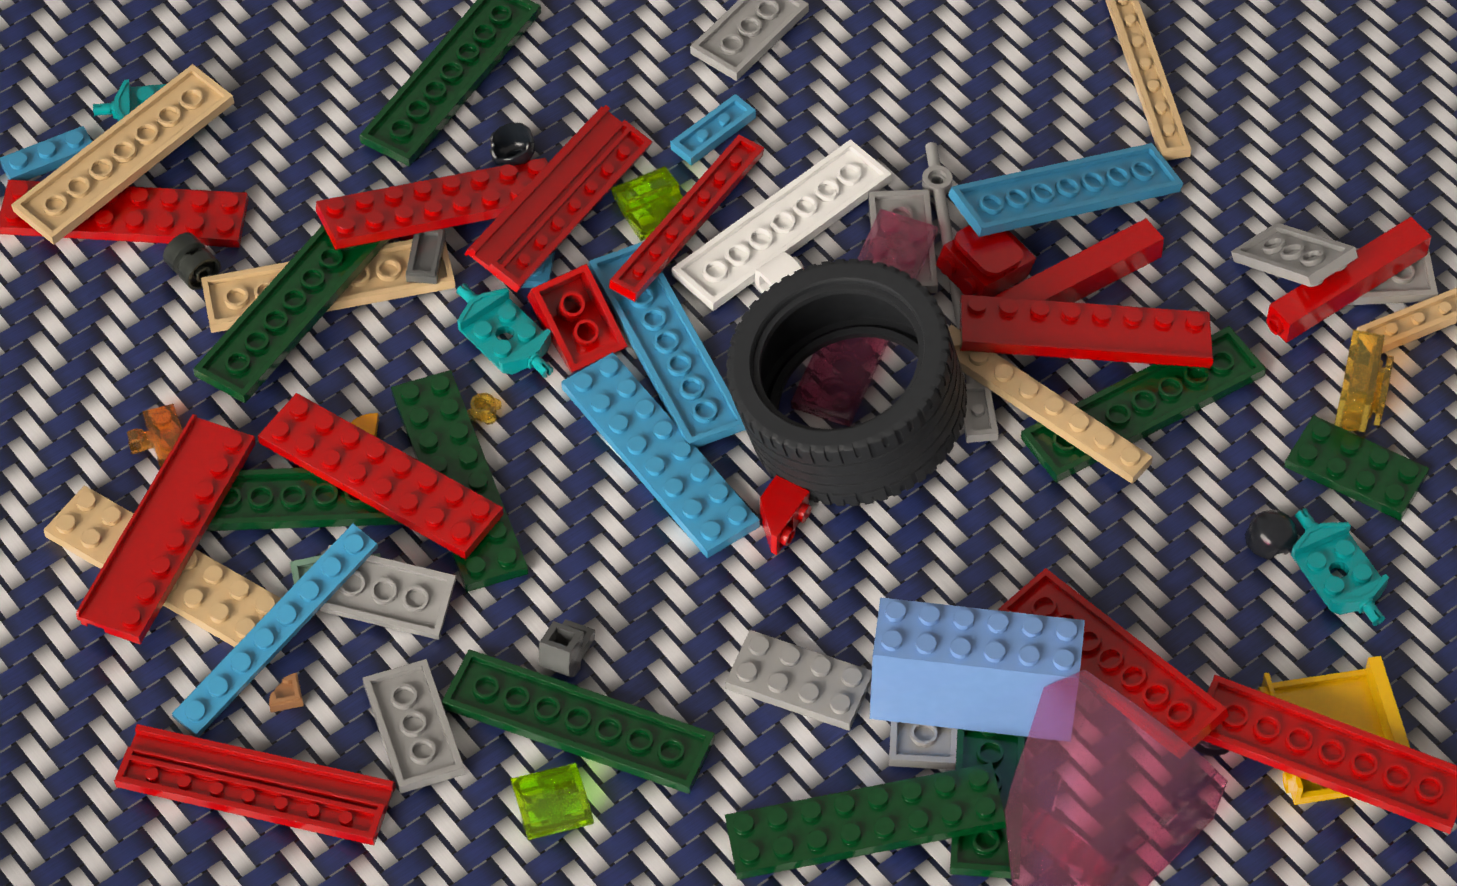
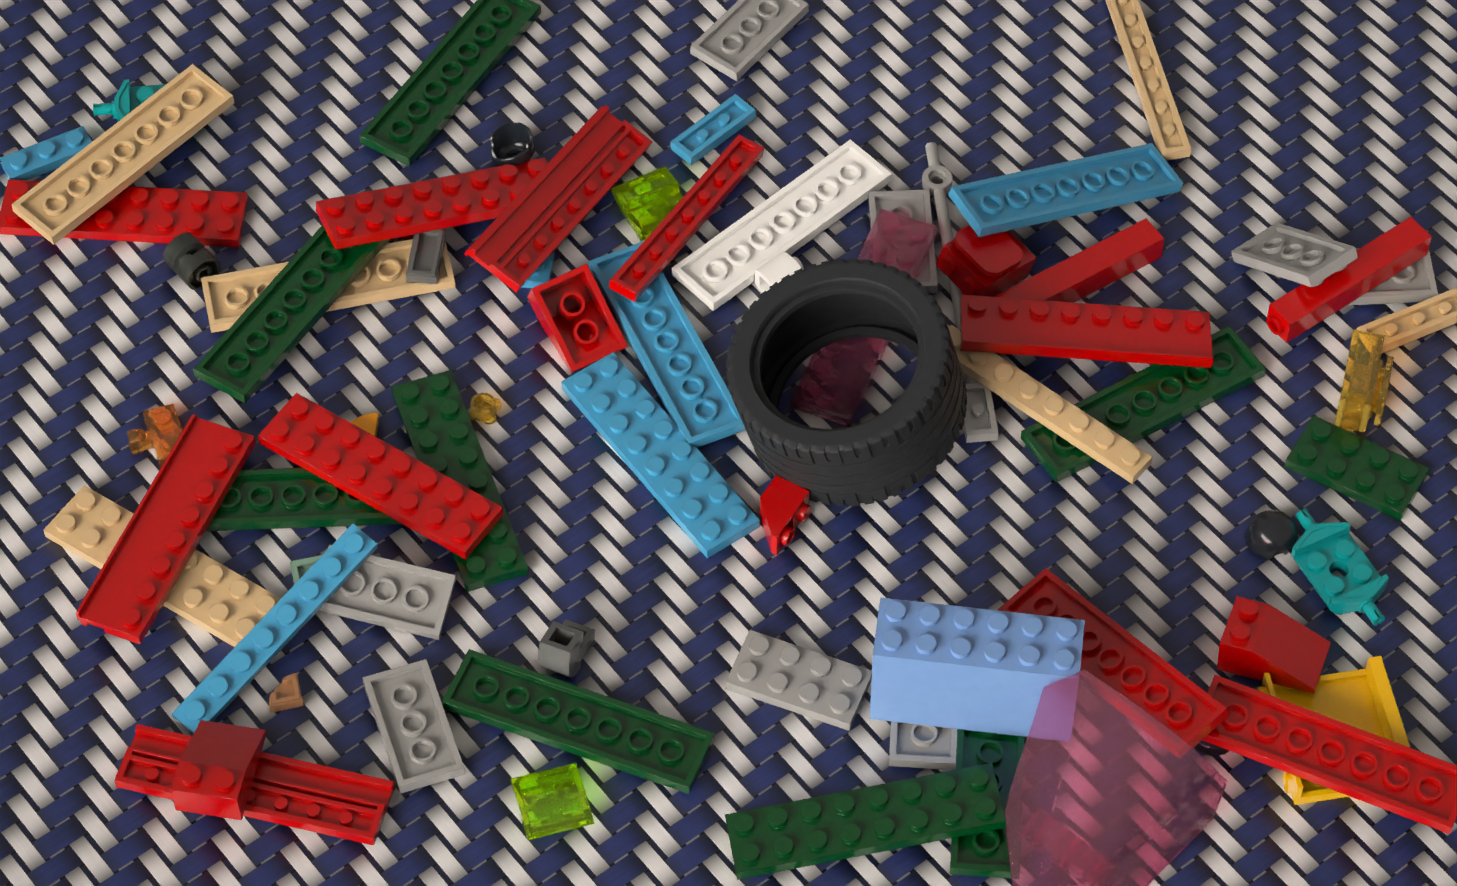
(217, 770): none -> red slope
(495, 314): teal plate -> none
(1268, 641): none -> red slope

